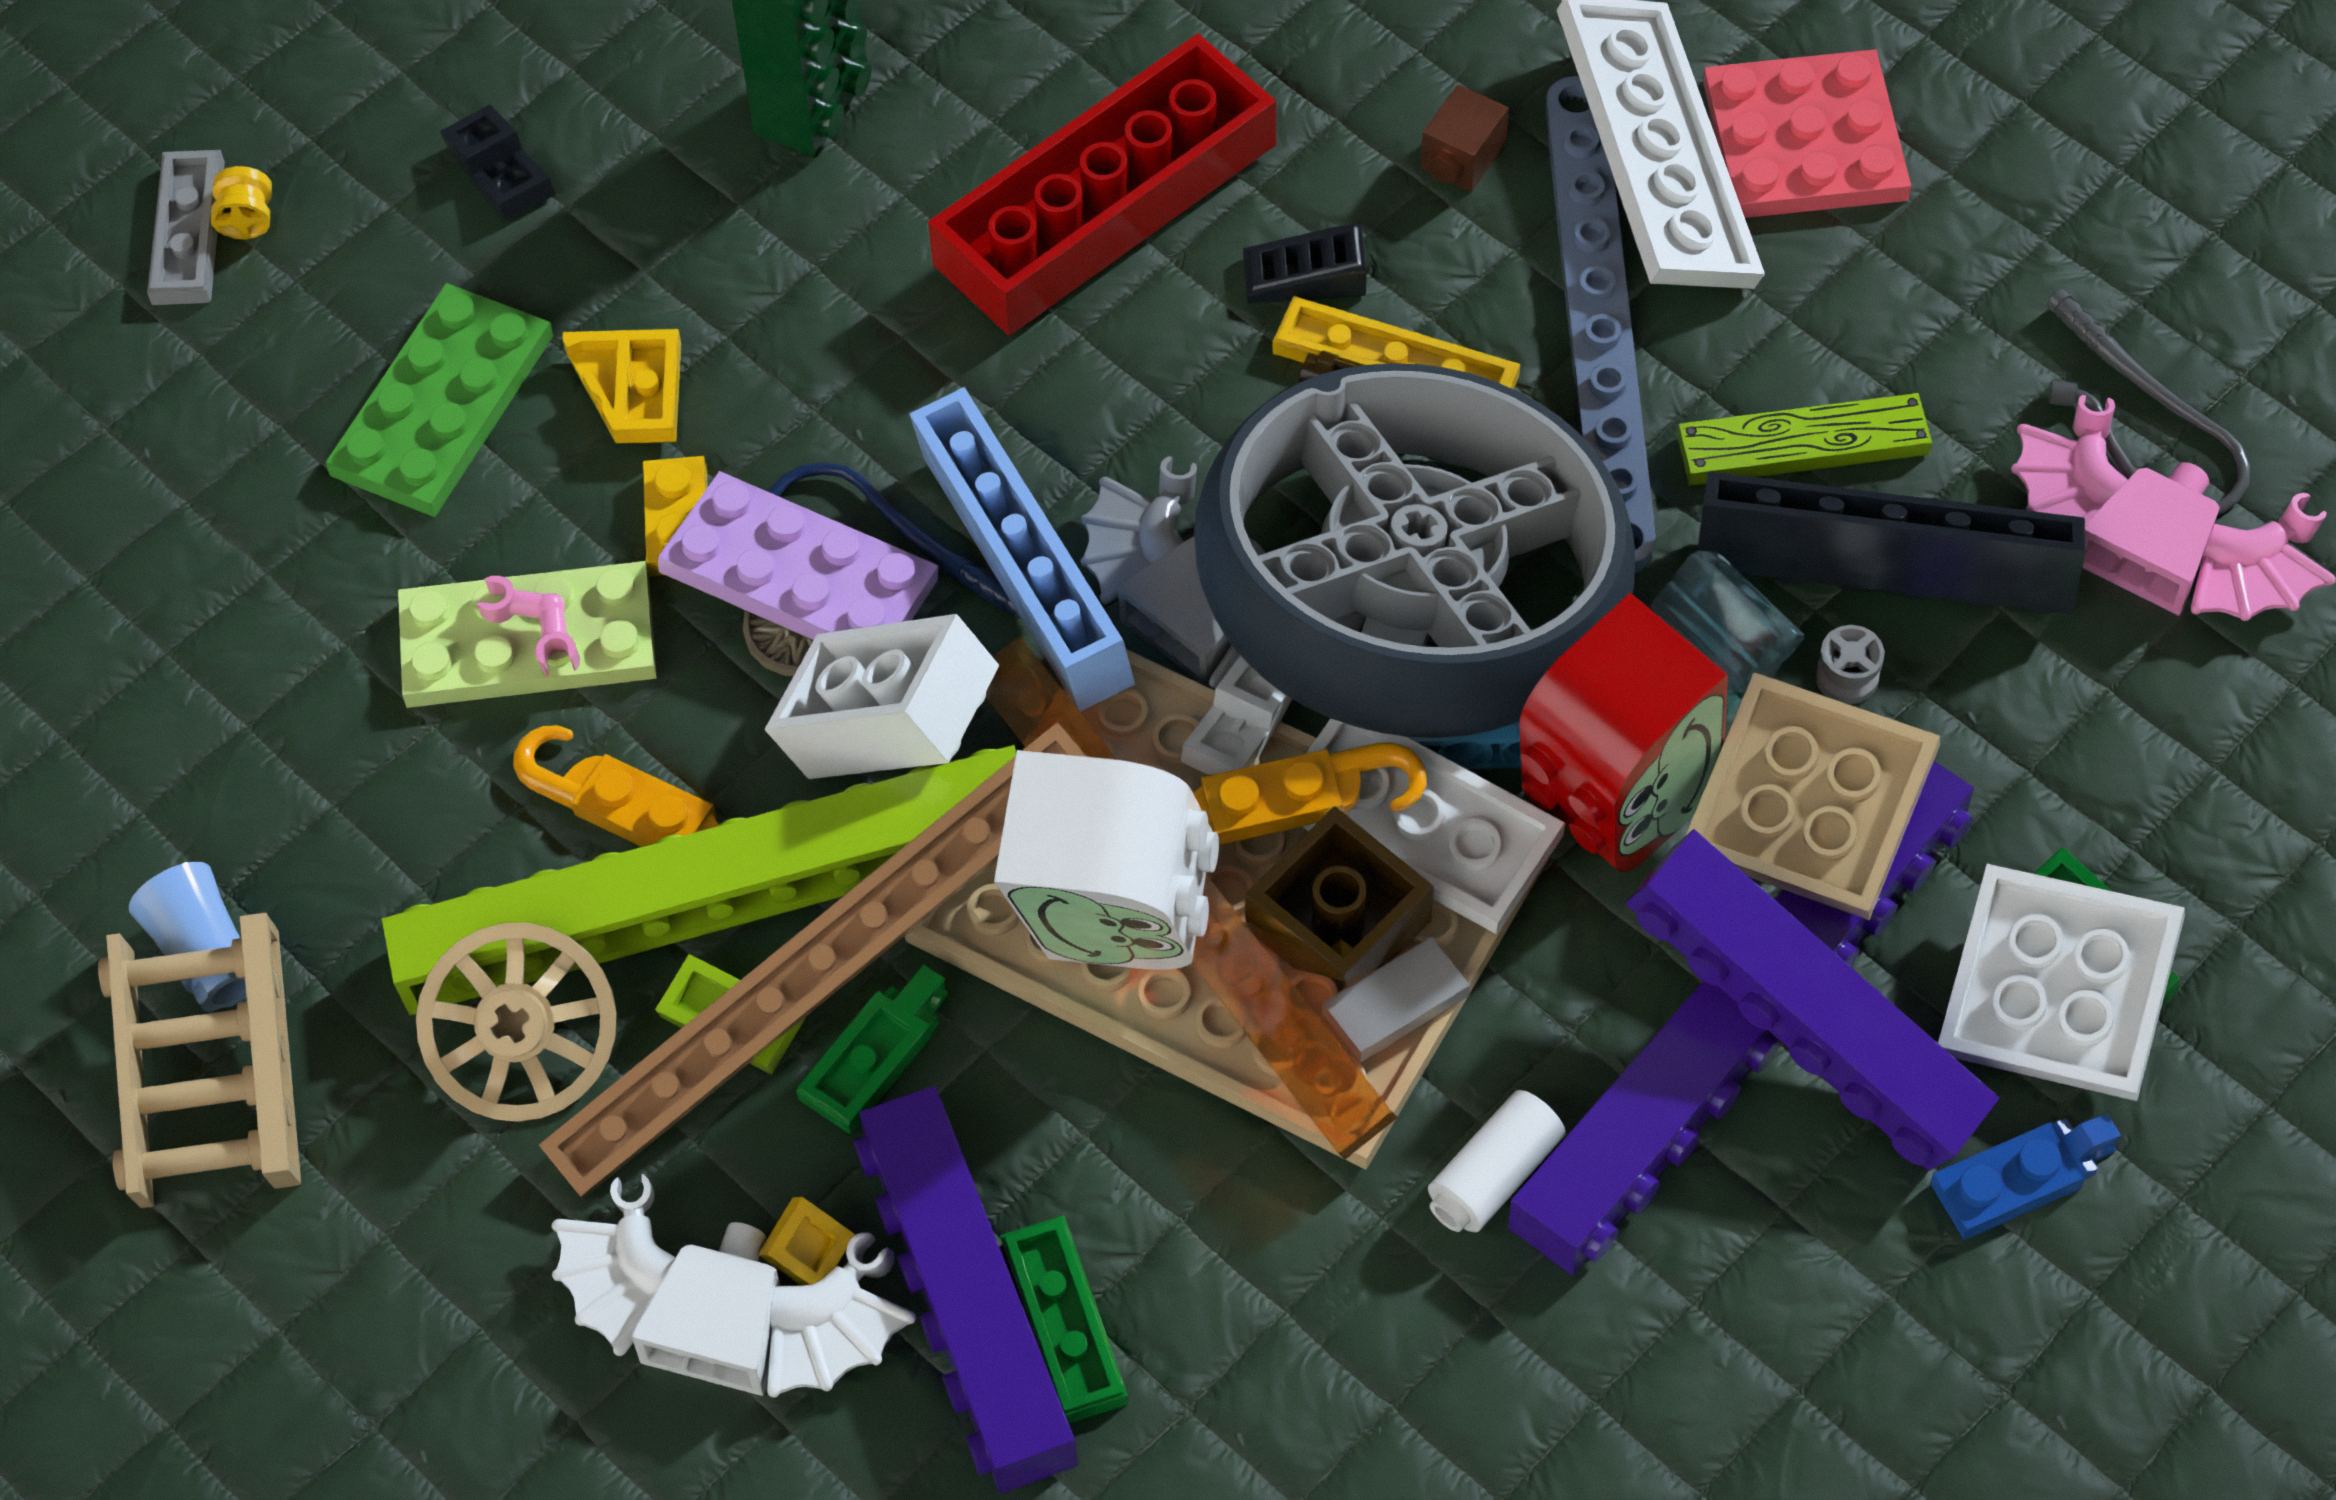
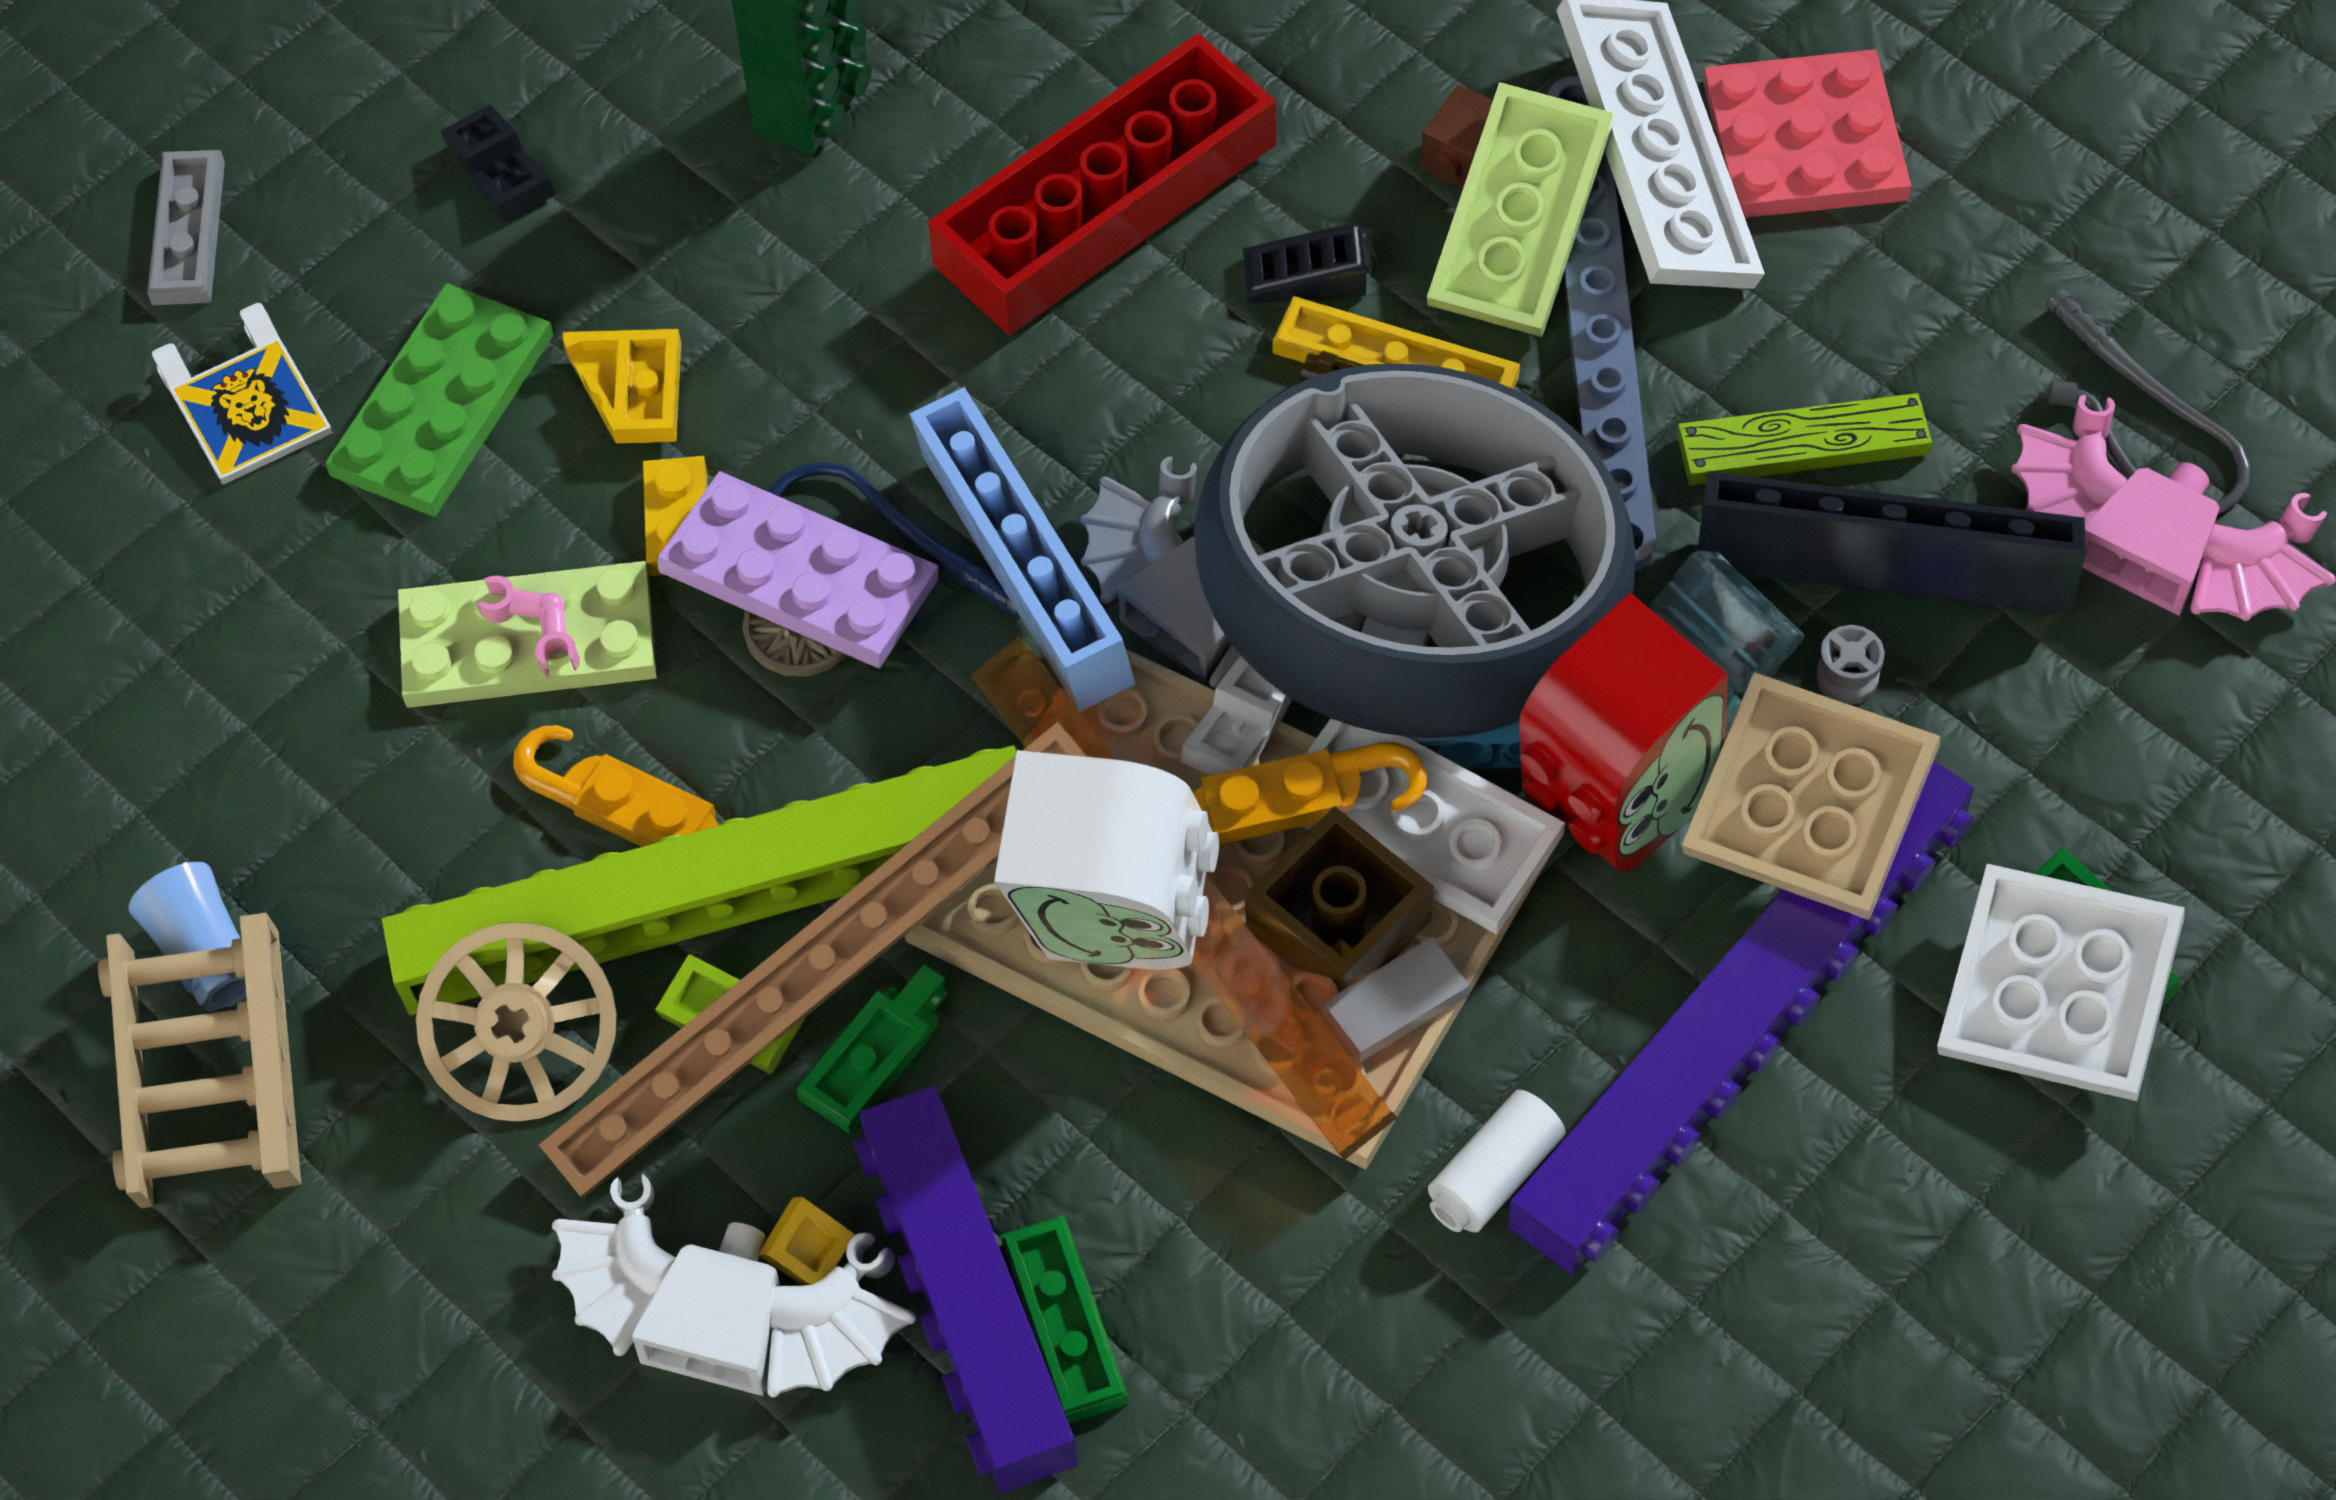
(241, 202): yellow wheel -> none
(247, 406): none -> flag
(883, 697): white brick -> none
(1520, 209): none -> yellowish green plate
(1811, 1002): dark purple brick -> none
(2023, 1173): blue hinge -> none

